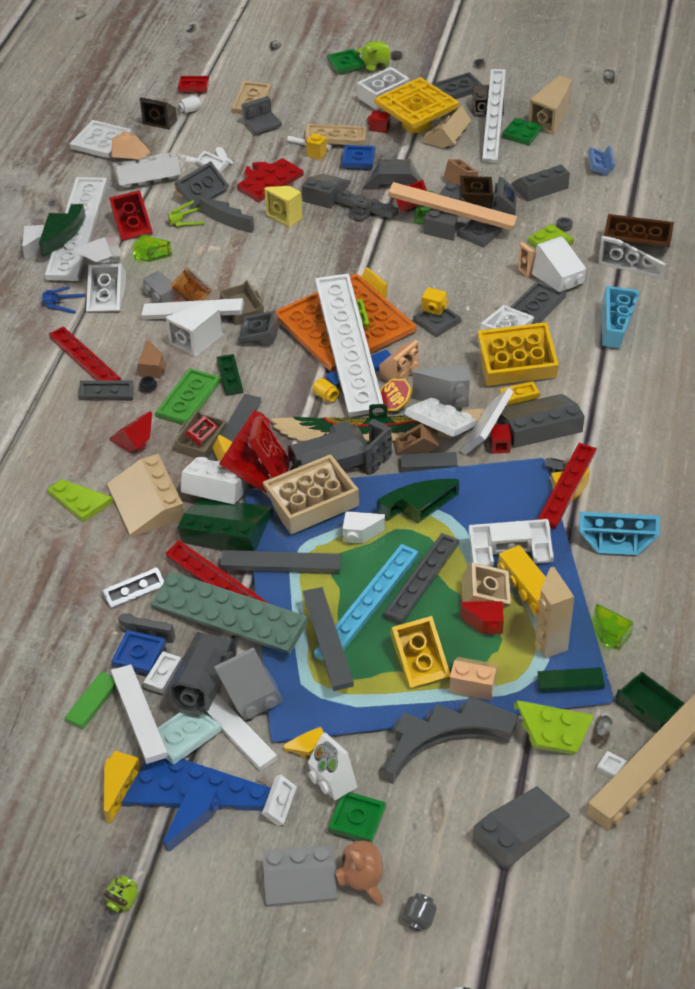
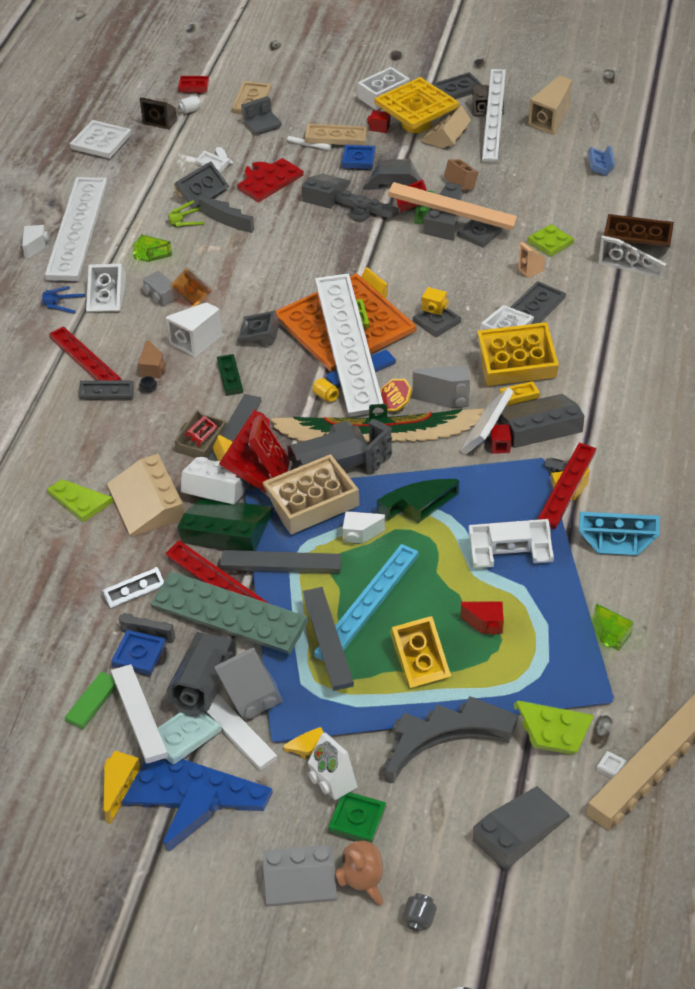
(61, 228): dark green slope -> none
(101, 250): white slope -> none
(121, 894): lime head -> none
(128, 146): light nougat slope -> none
(130, 215): red slope -> none
(134, 434): red slope -> none
(149, 168): white slope -> none
(162, 310): white tile -> none
(162, 672): white plate -> none
(188, 396): bright green tile -> none
(252, 303): dark tan container -> none
(279, 800): white plate -> none
(284, 204): light yellow slope -> none
(316, 146): yellow brick -> none
(345, 61): green plate -> none
(375, 53): lime piece -> none
(400, 363): light nougat slope -> none
(417, 440): medium nougat slope -> none
(421, 579): dark grey tile -> none
(427, 461): dark grey tile -> none
(441, 417): white plate -> none
(473, 678): light nougat slope -> none
(477, 190): dark brown slope -> none
(485, 584): tan slope -> none
(505, 197): dark grey slope -> none
(521, 131): green plate -> none
(523, 575): yellow brick -> none
(543, 183): dark grey slope -> none
(554, 615): tan slope -> none
(558, 265): white slope -> none
(564, 224): dark grey tile -> none
(570, 680): dark green tile -> none
(617, 311): medium azure wedge -> none
(648, 701): dark green container -> none

